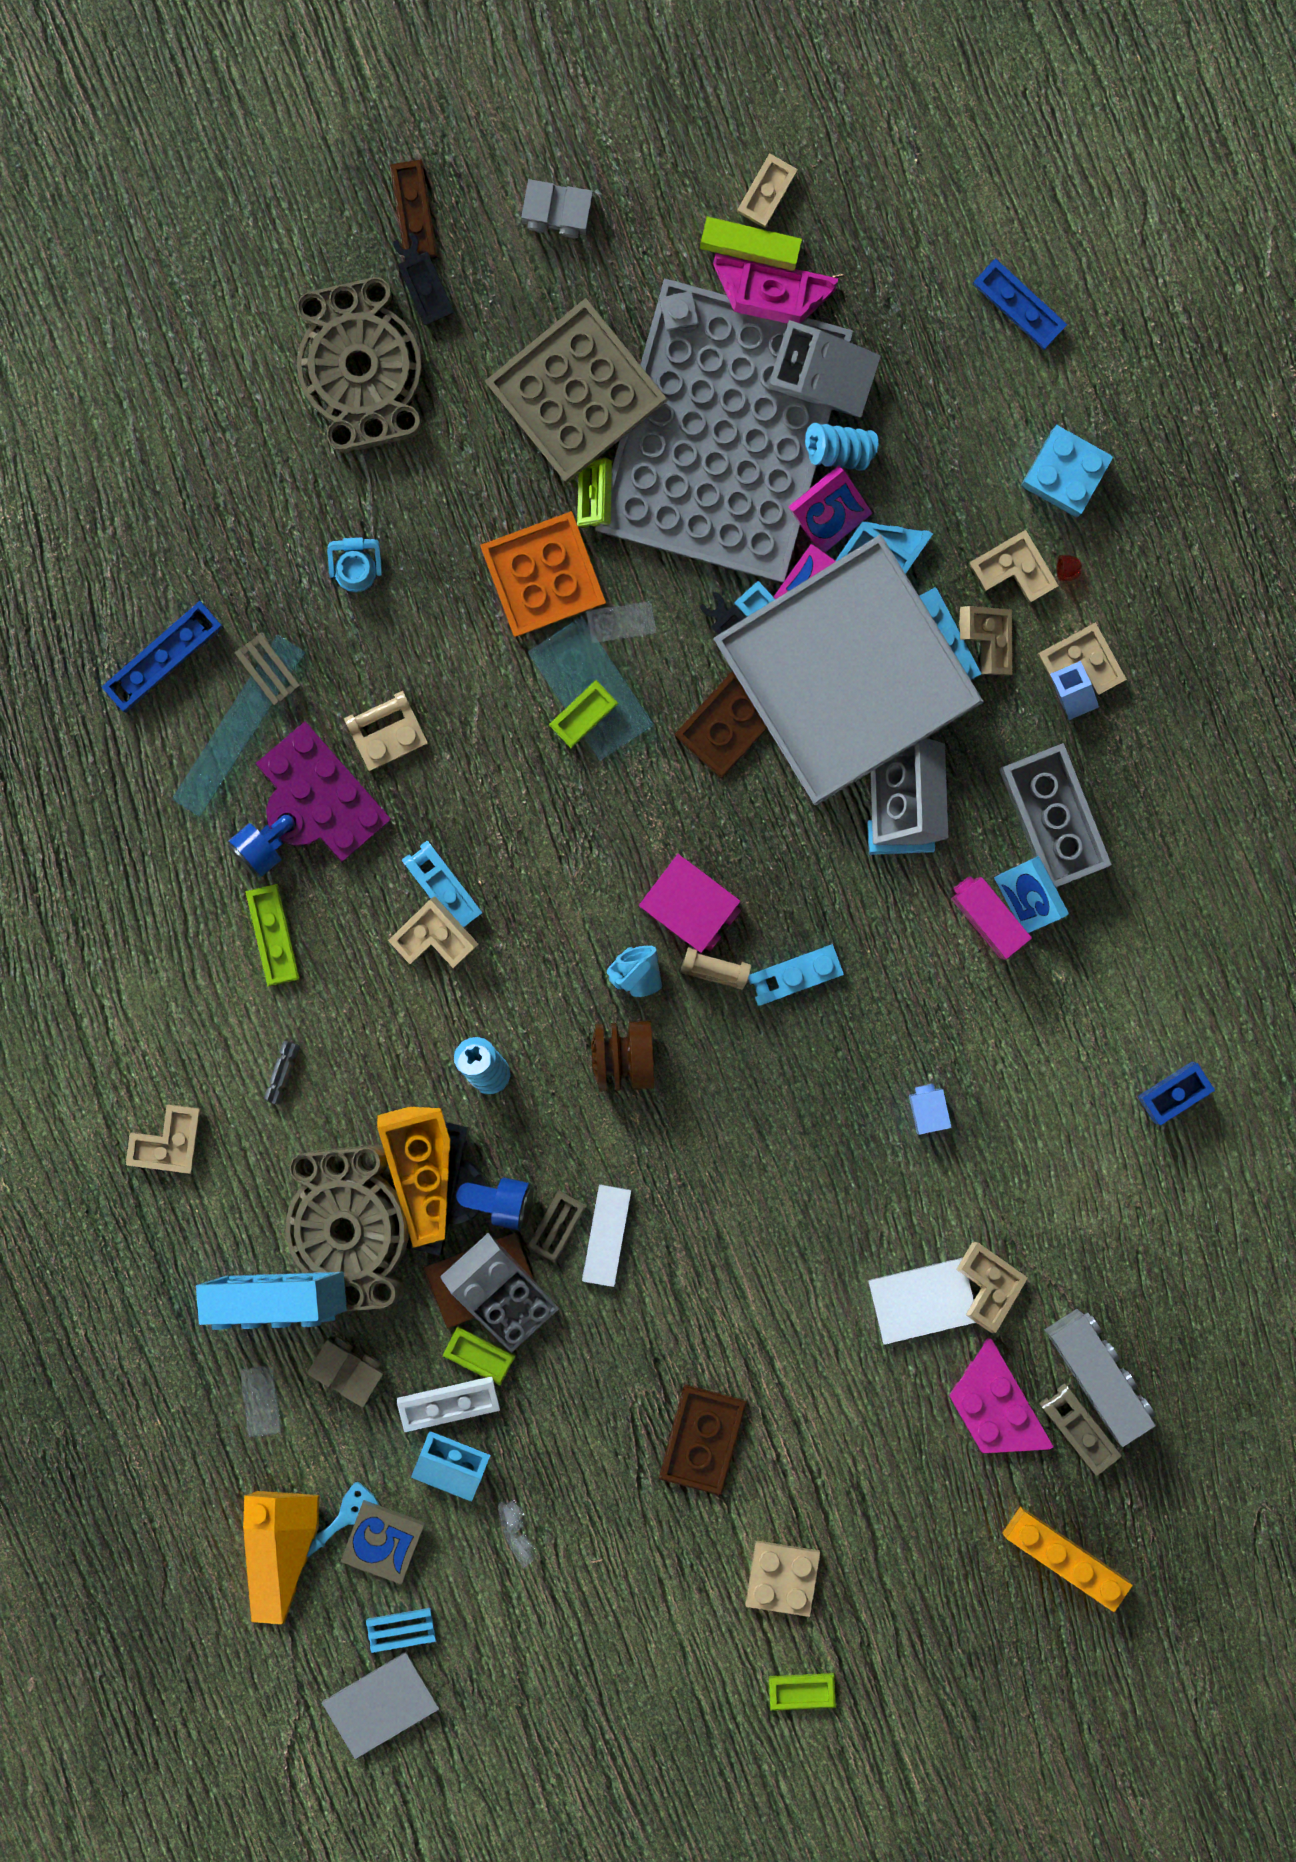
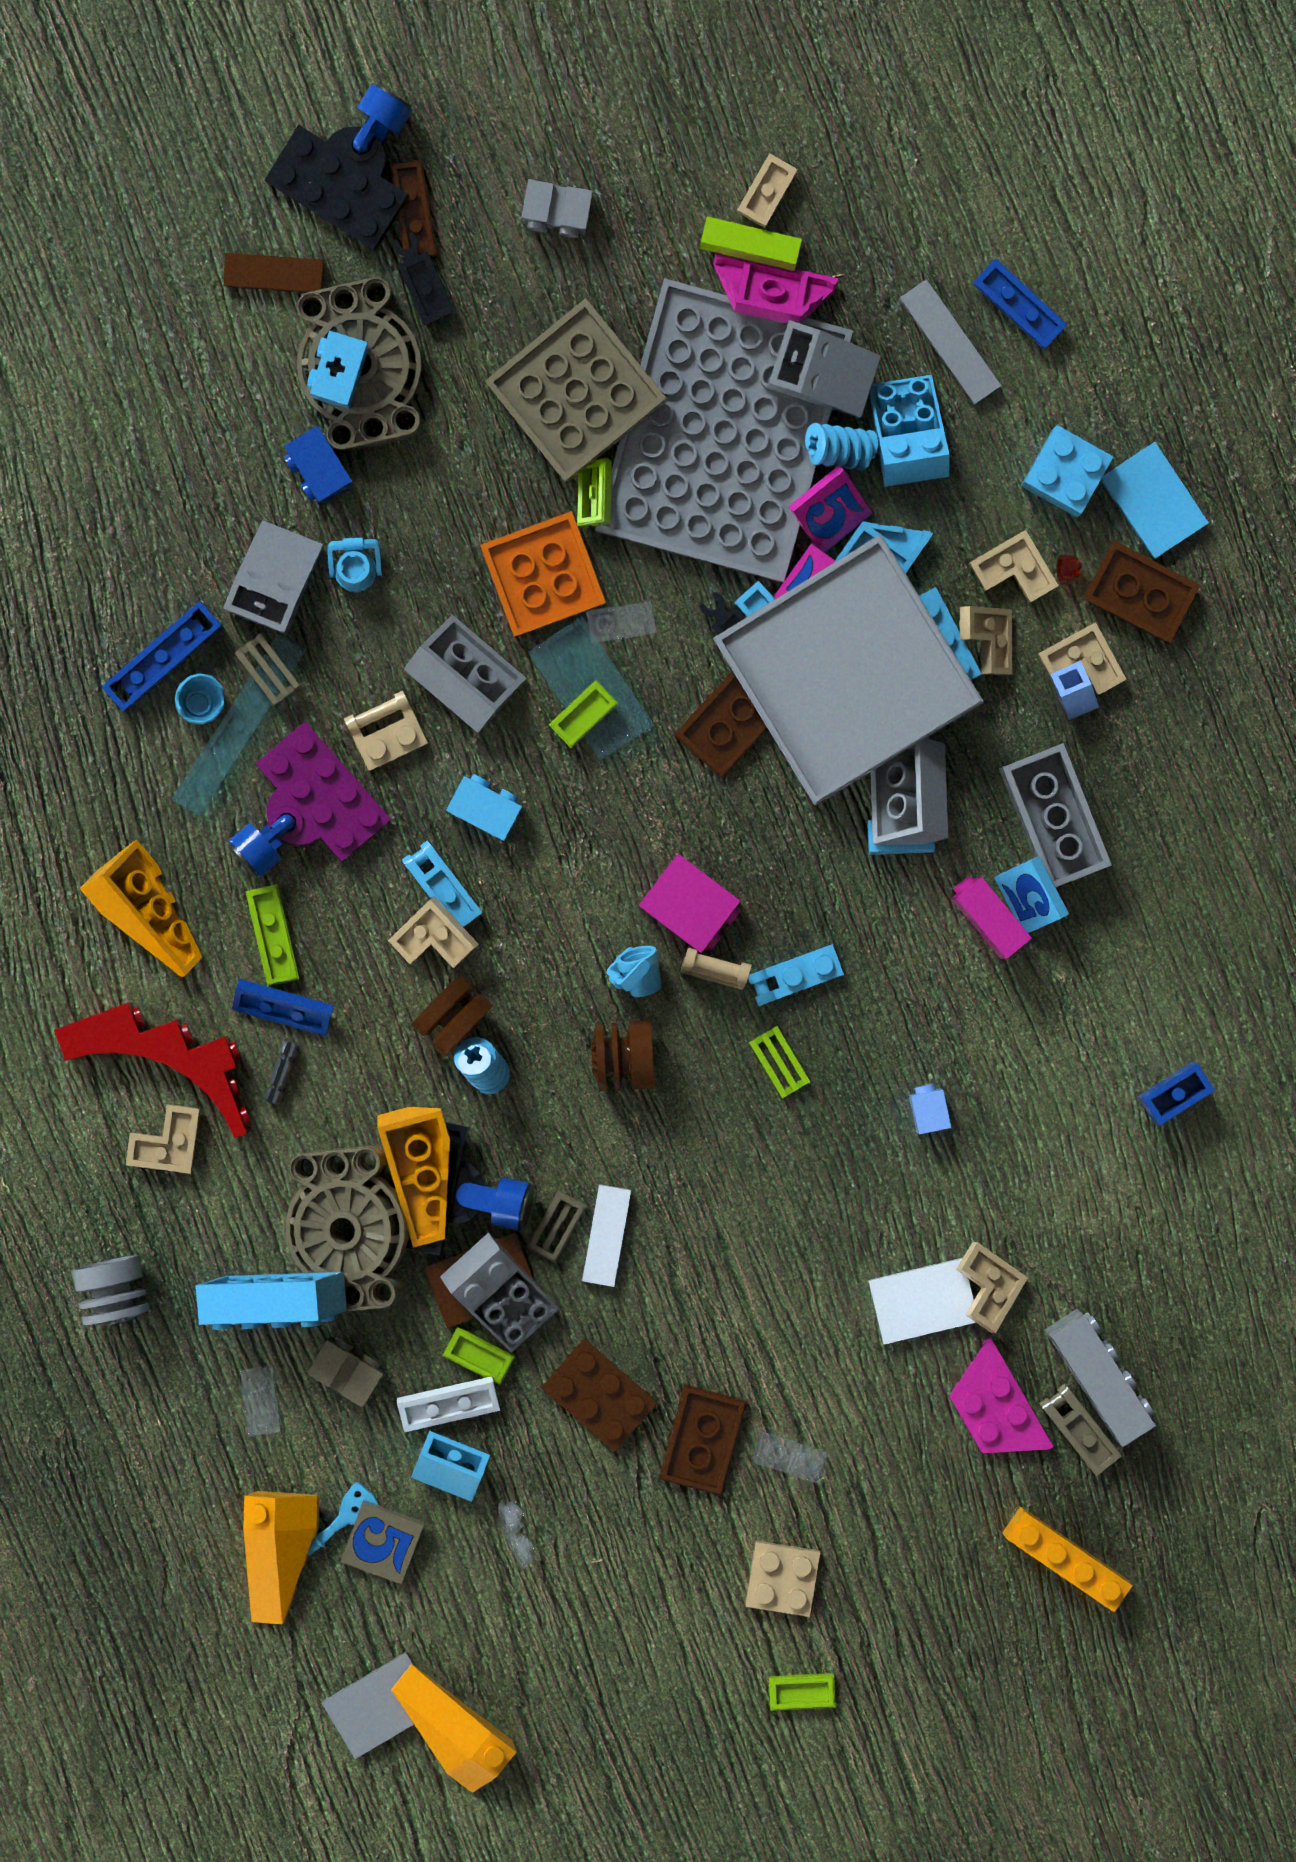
(110, 1290): none -> light grey wheel
(135, 901): none -> light orange wedge
(199, 699): none -> medium azure hair
(206, 1065): none -> red arch
(272, 273): none -> reddish brown tile
(273, 577): none -> light grey slope
(282, 1007): none -> blue plate
(318, 465): none -> blue brick
(342, 388): none -> medium azure brick
(346, 173): none -> black plate
(405, 1642): medium azure tile -> none
(454, 1017): none -> reddish brown wheel
(458, 1736): none -> light orange wedge
(464, 673): none -> light grey slope
(484, 807): none -> medium azure brick
(599, 1394): none -> reddish brown plate
(678, 311): light grey plate -> none
(789, 1456): none -> clear slope
(793, 1085): none -> lime tile
(909, 431): none -> medium azure slope
(950, 342): none -> light grey tile
(1141, 592): none -> reddish brown plate
(1154, 500): none -> medium azure tile

